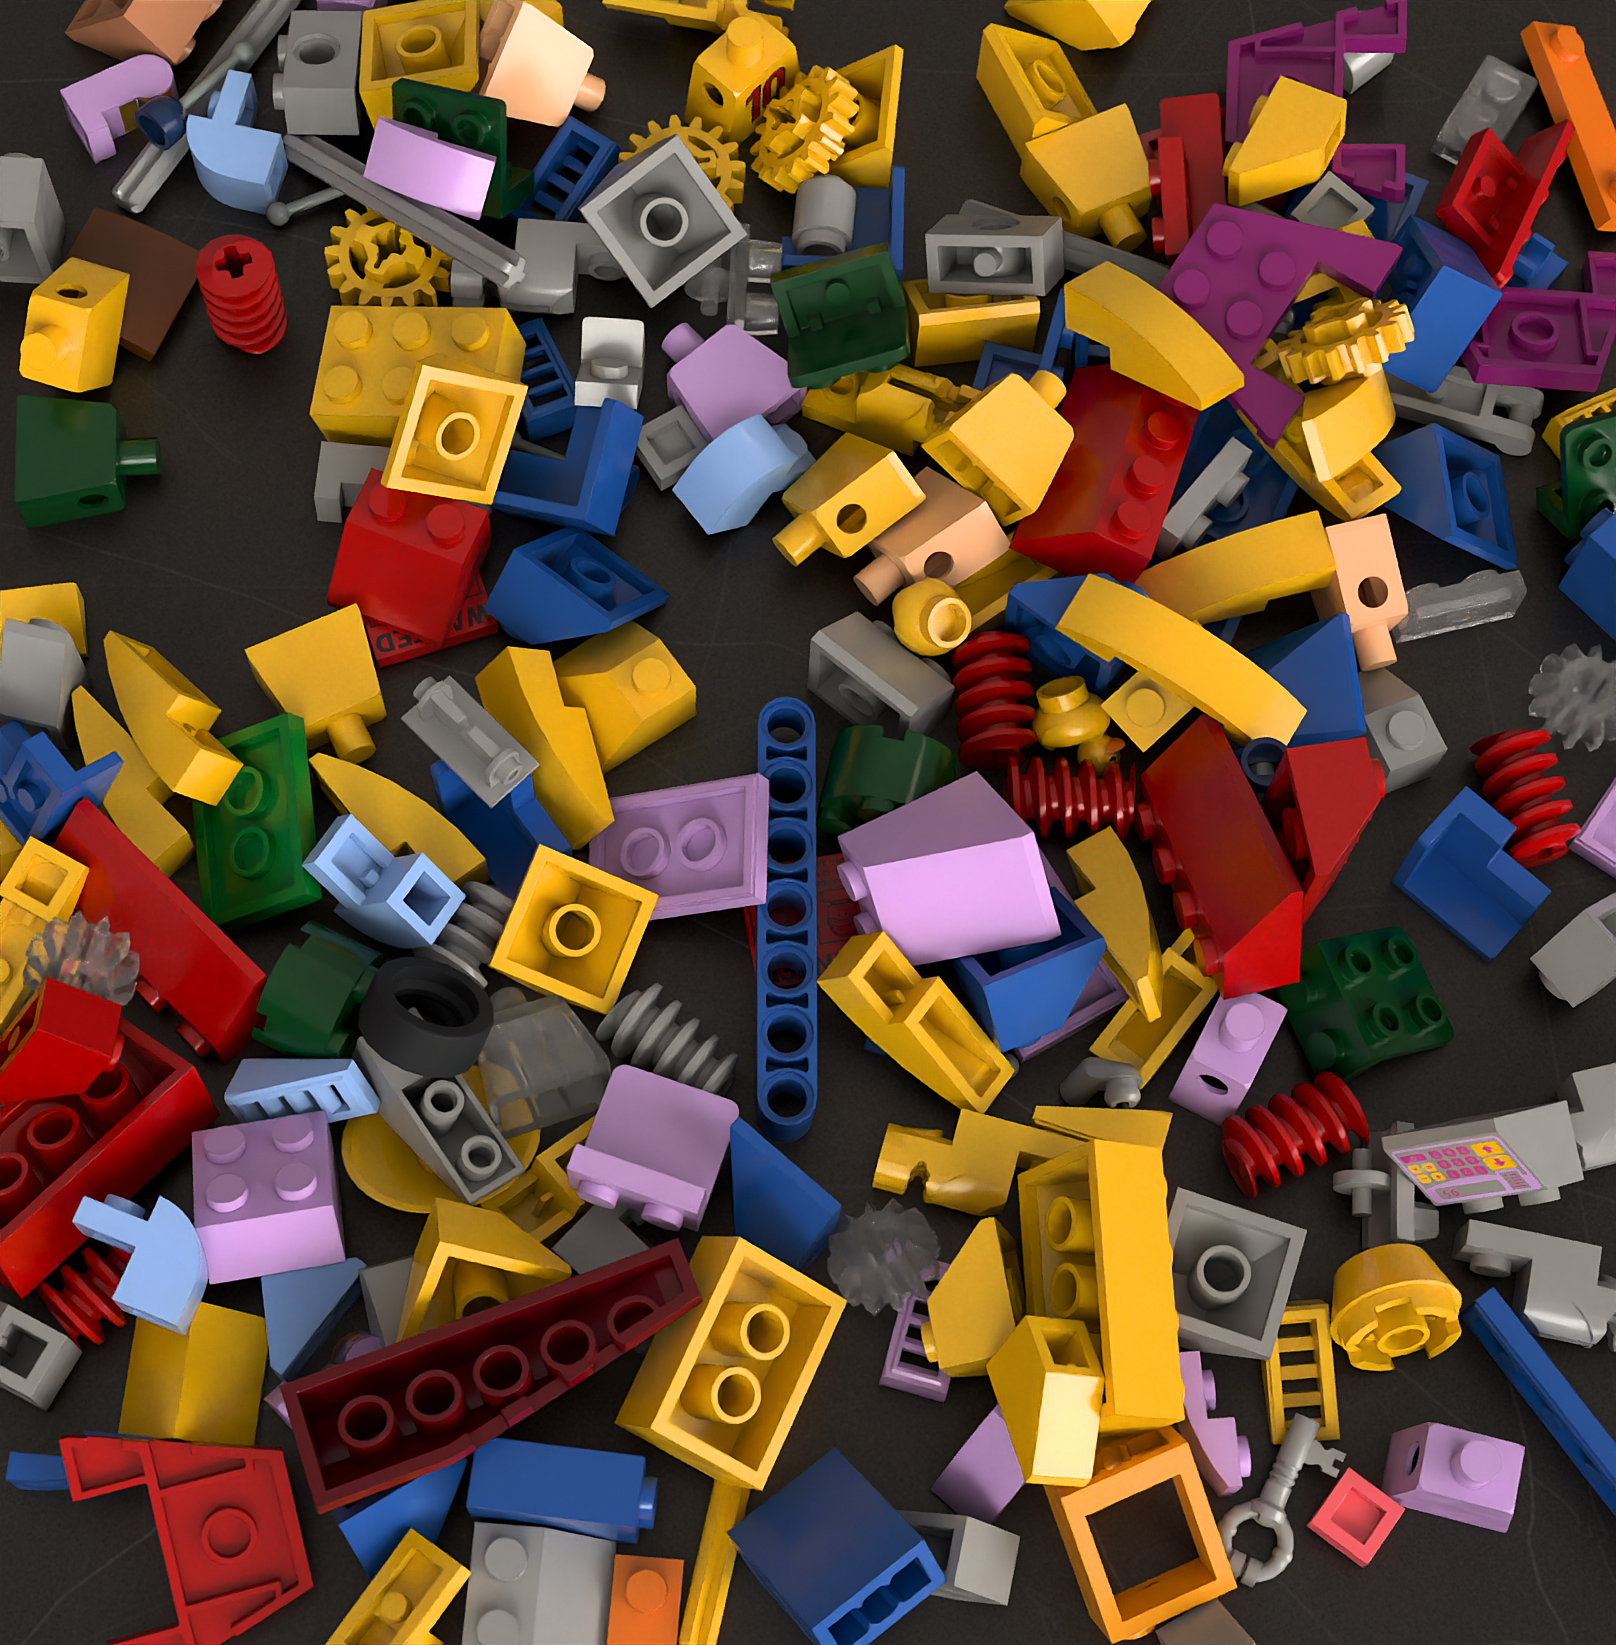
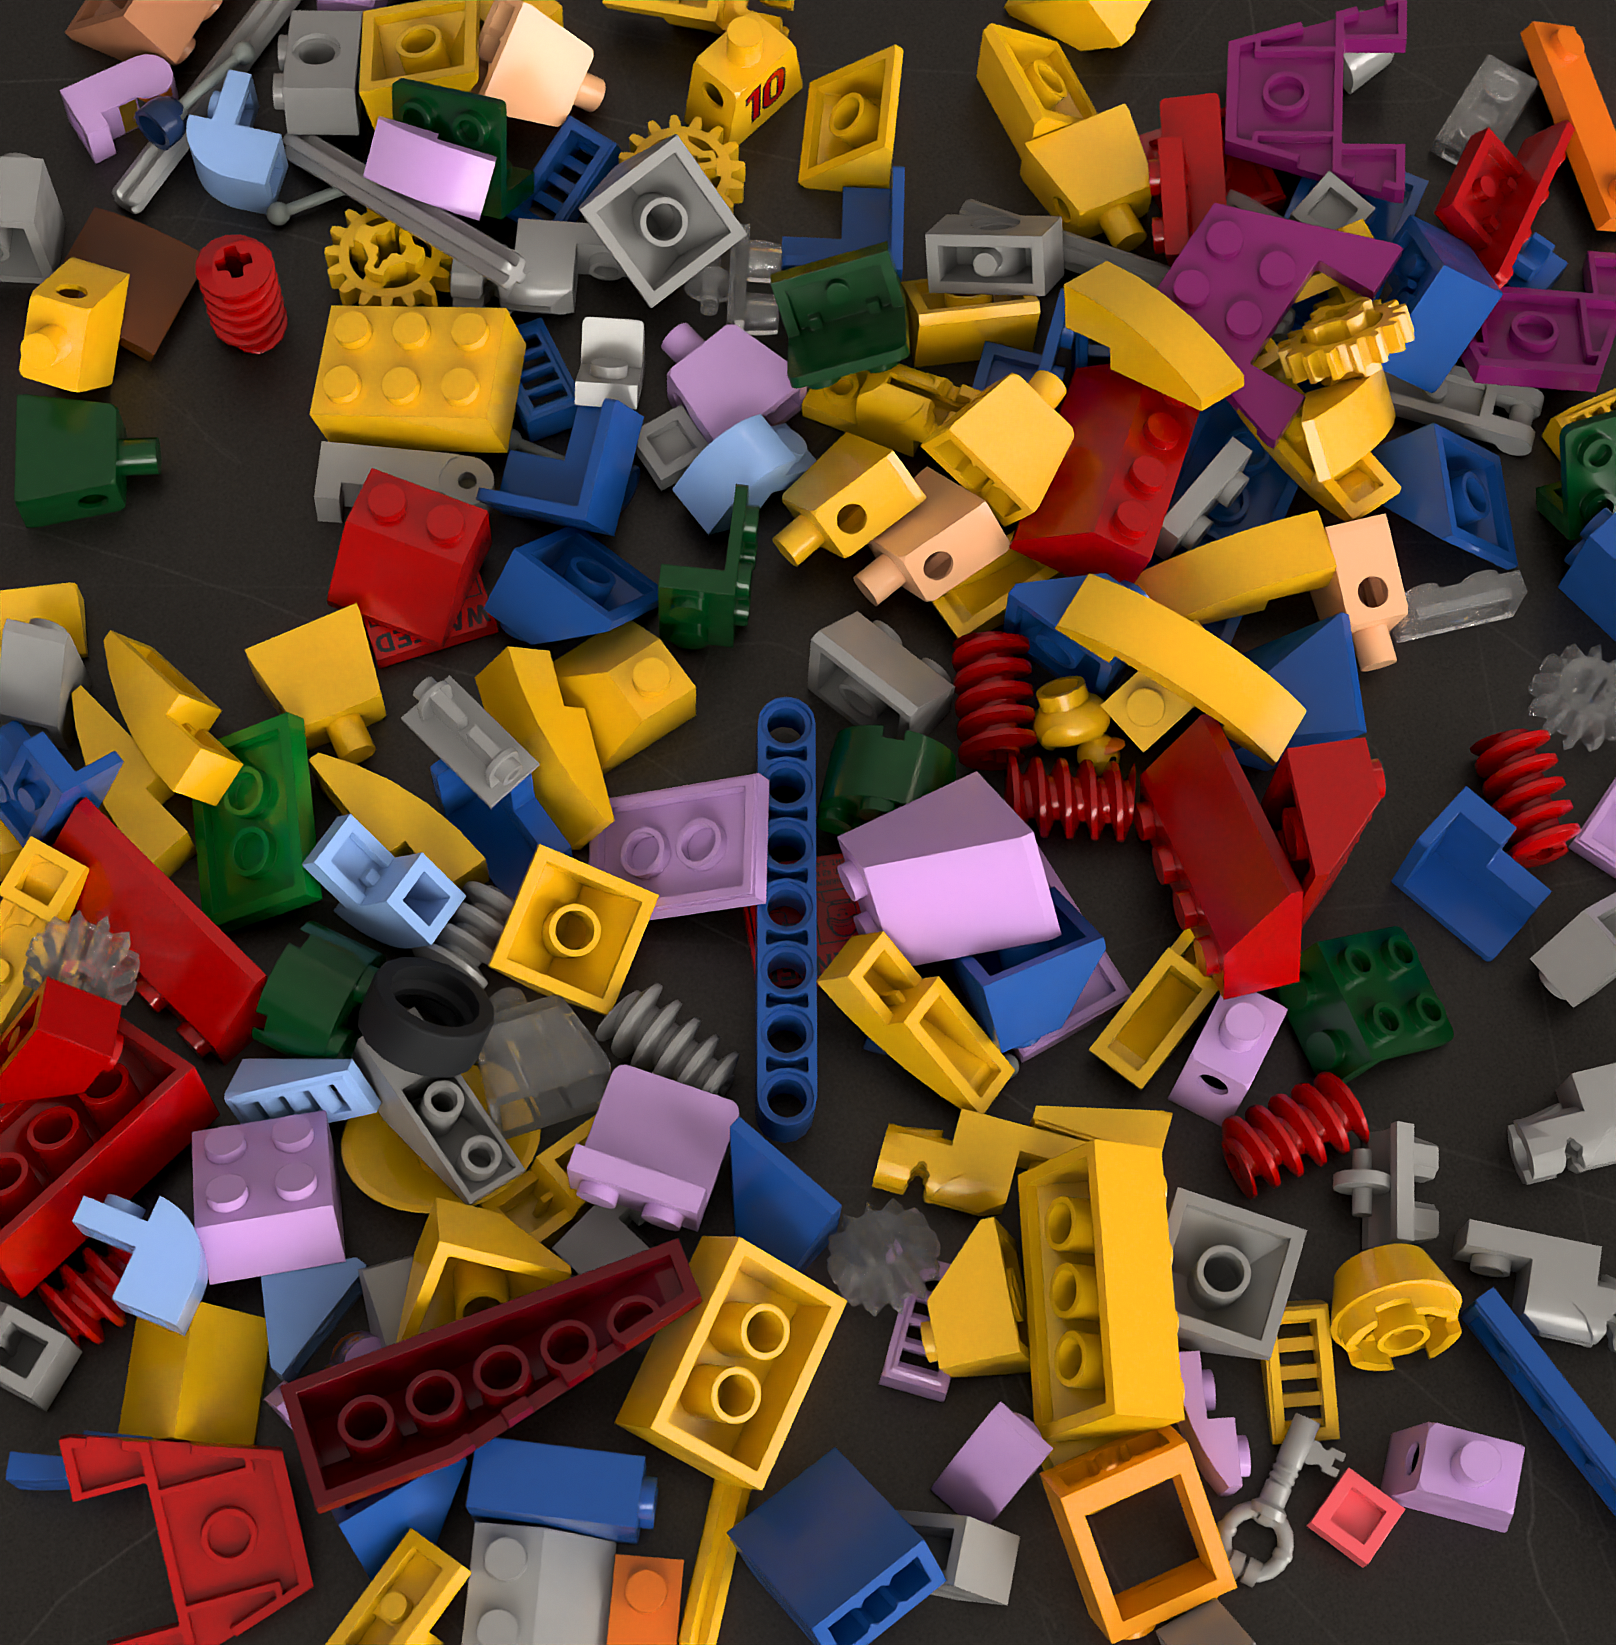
(454, 430): yellow slope -> none
(707, 604): none -> dark green bracket
(804, 129): yellow gear -> none
(824, 216): light grey brick -> none
(930, 617): yellow animal -> none
(1050, 1398): yellow slope -> none
(1097, 1074): light grey arm -> none
(1120, 912): yellow slope -> none
(1259, 761): dark blue hinge -> none
(1287, 142): yellow slope -> none
(1399, 729): light grey slope -> none
(1491, 1157): light grey slope -> none

